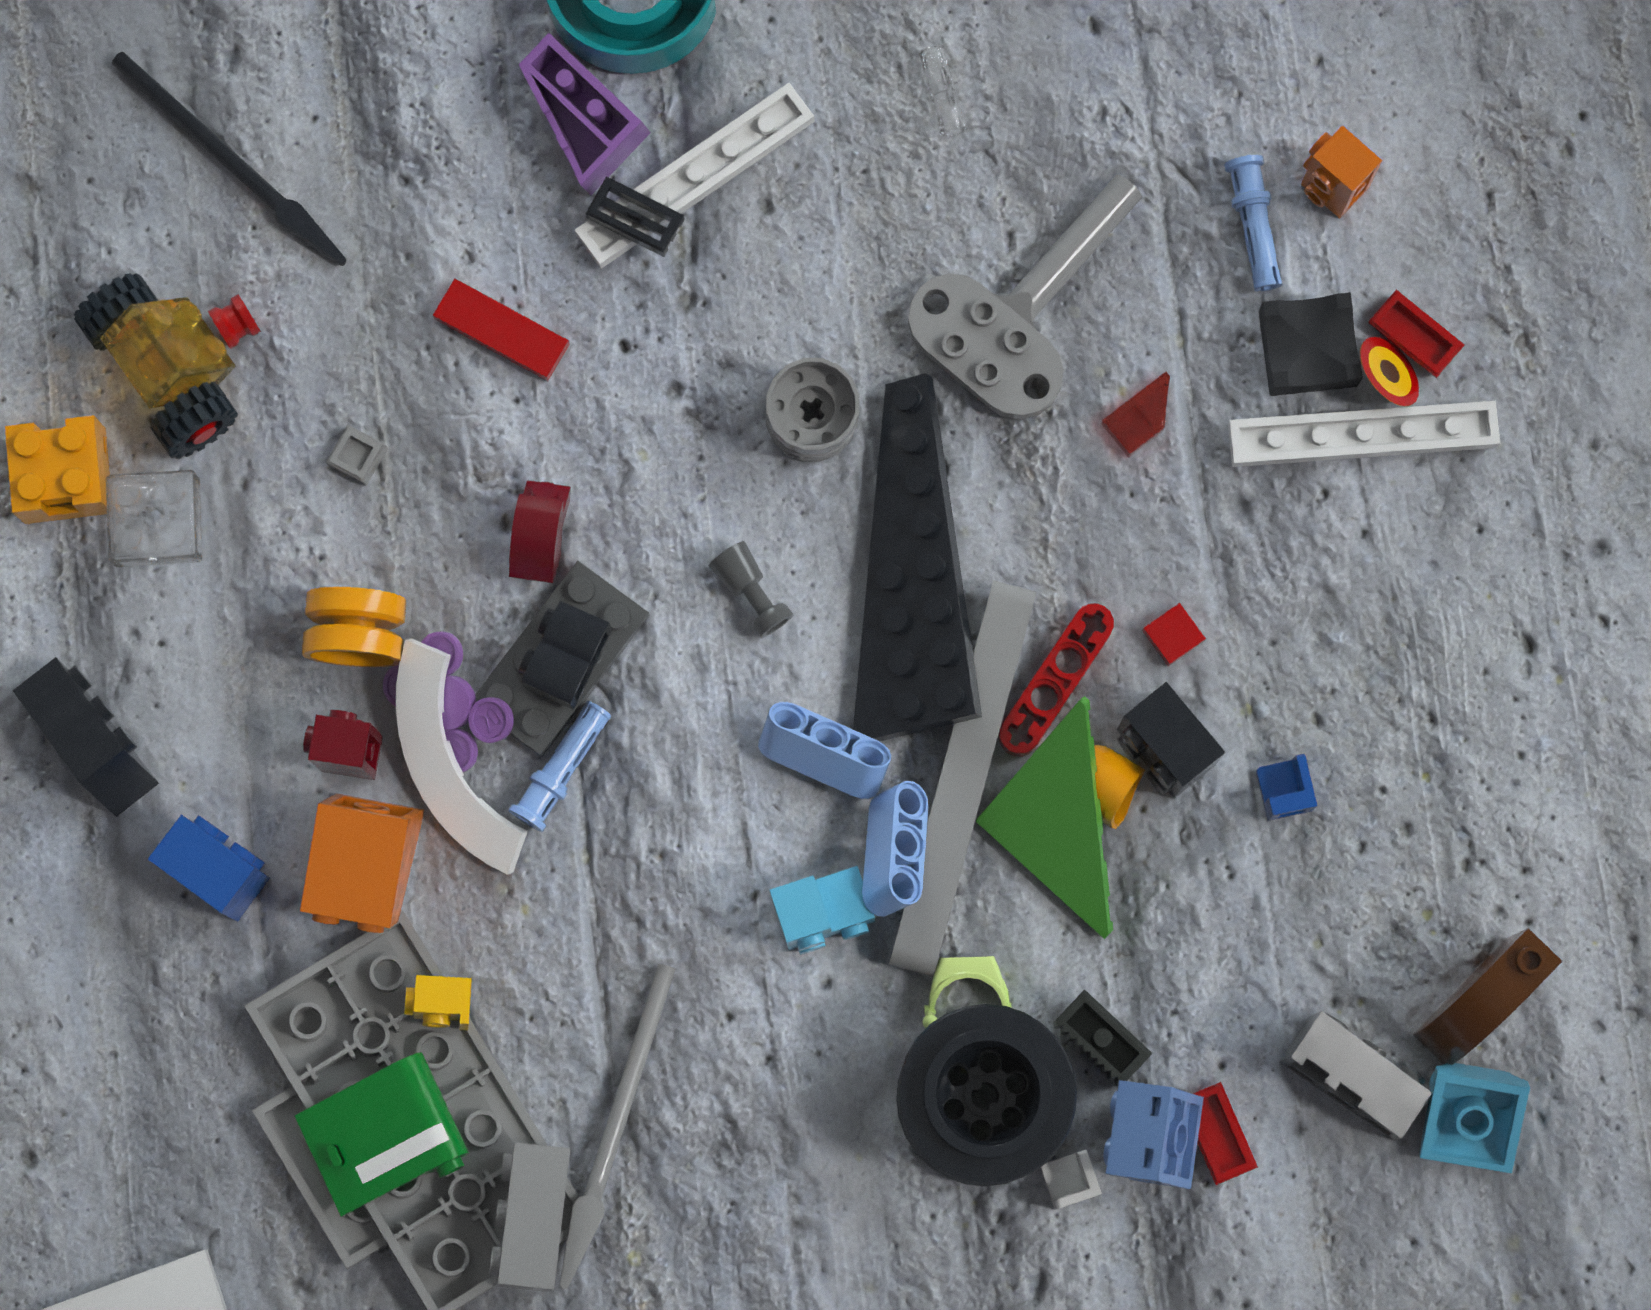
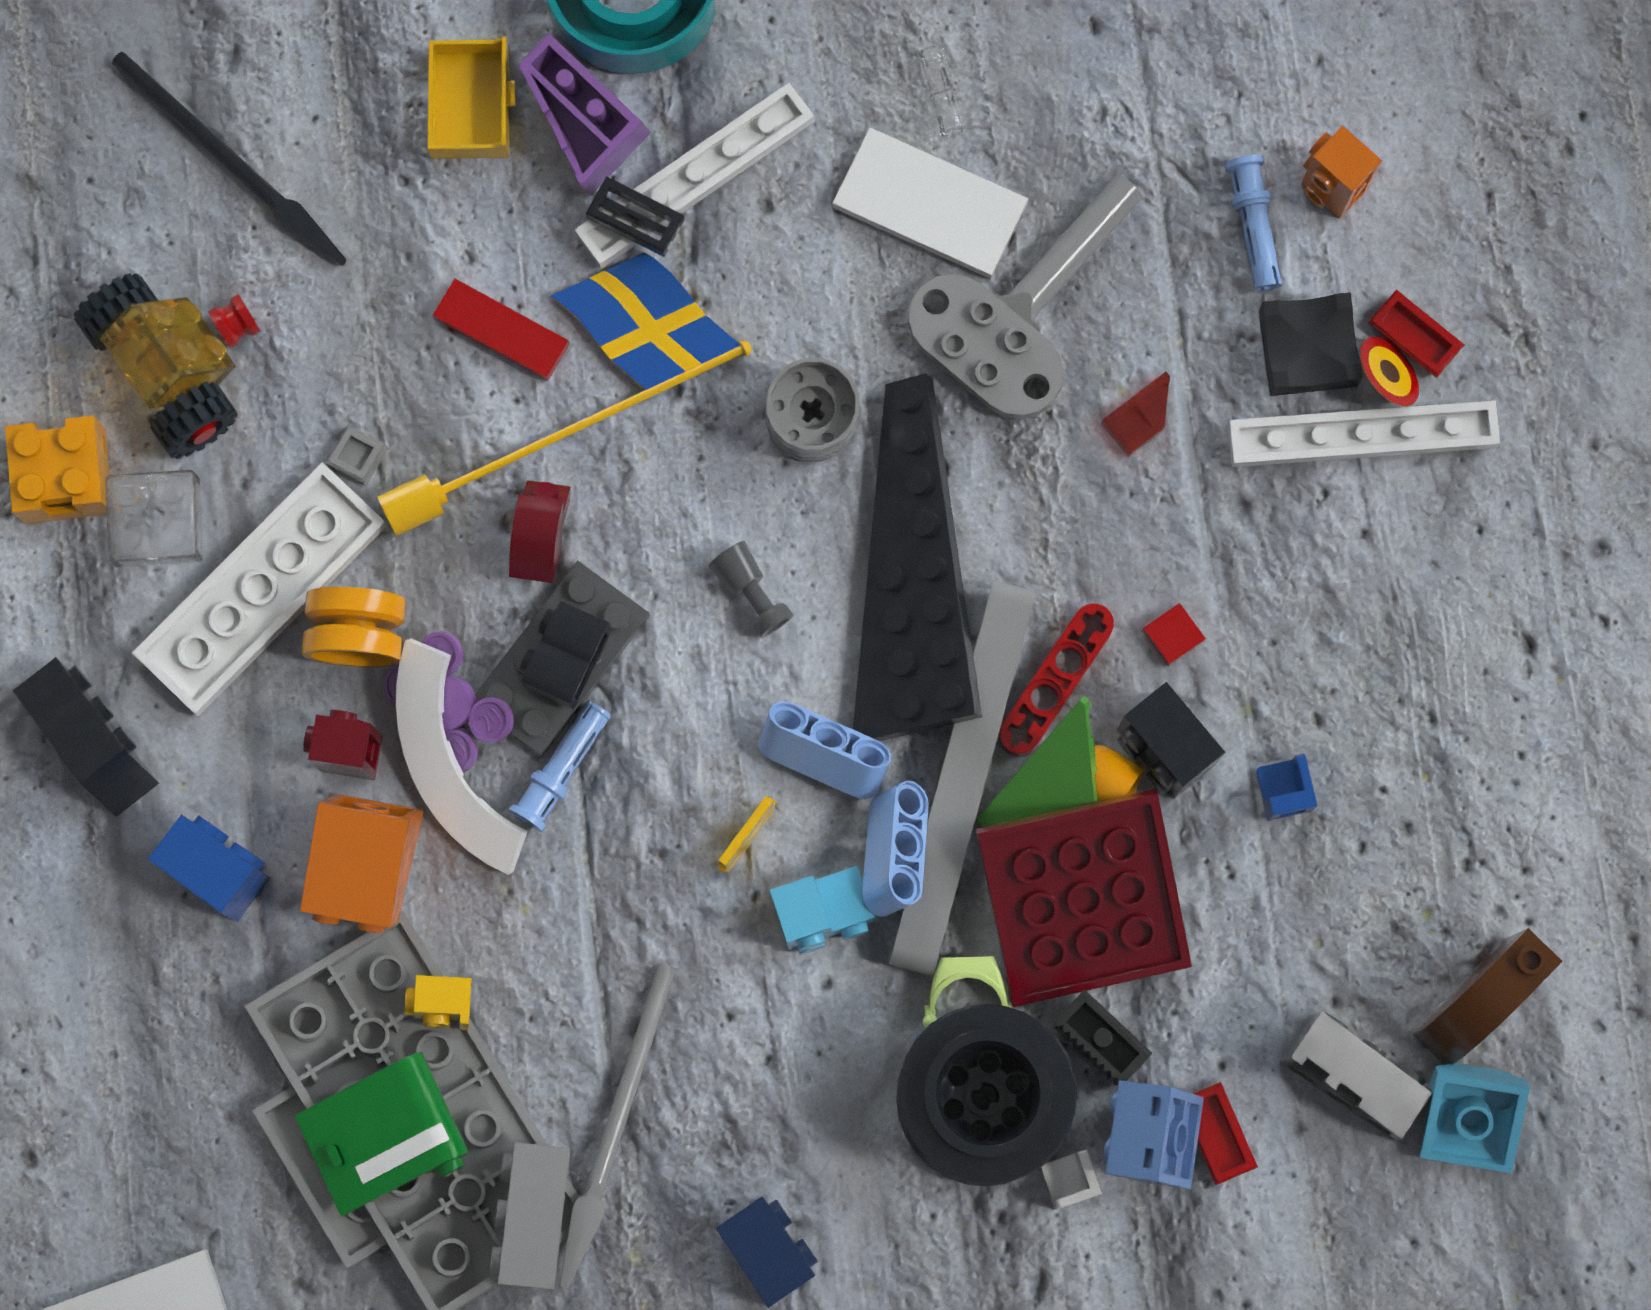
(259, 589): none -> white plate
(469, 98): none -> yellow container
(642, 326): none -> flag
(746, 835): none -> yellow piece
(767, 1250): none -> dark blue brick
(930, 203): none -> white tile
(1084, 897): none -> dark red plate

